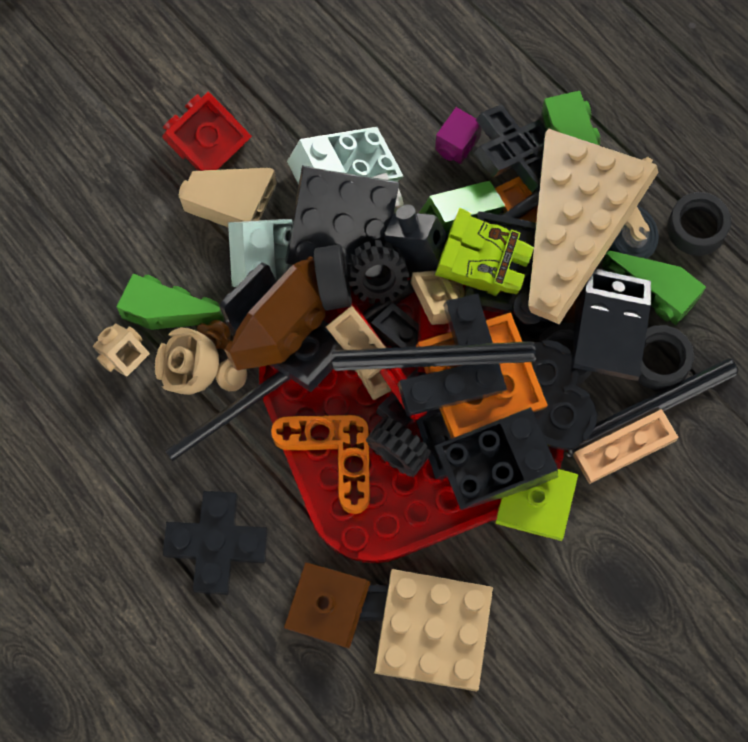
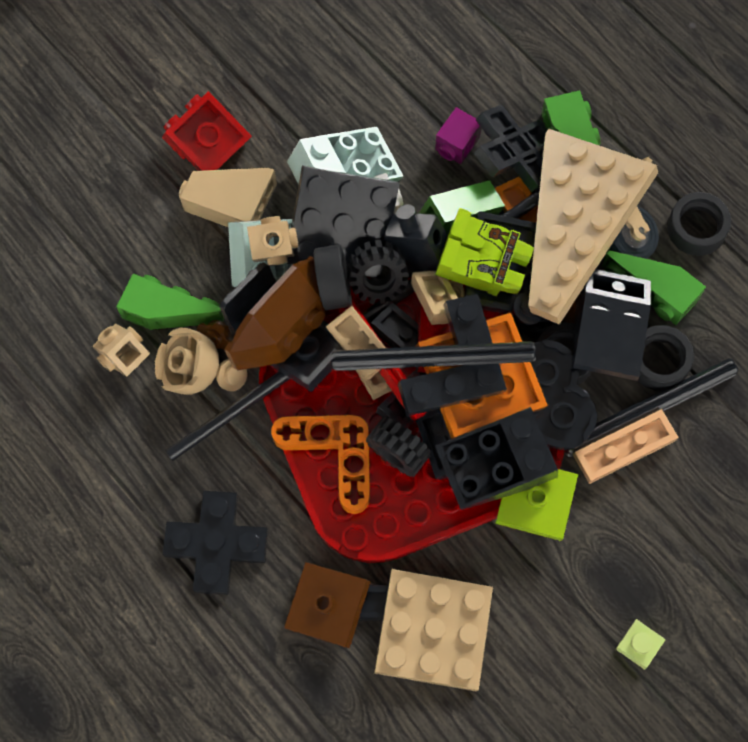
(260, 236): none -> tan brick
(640, 644): none -> yellowish green plate

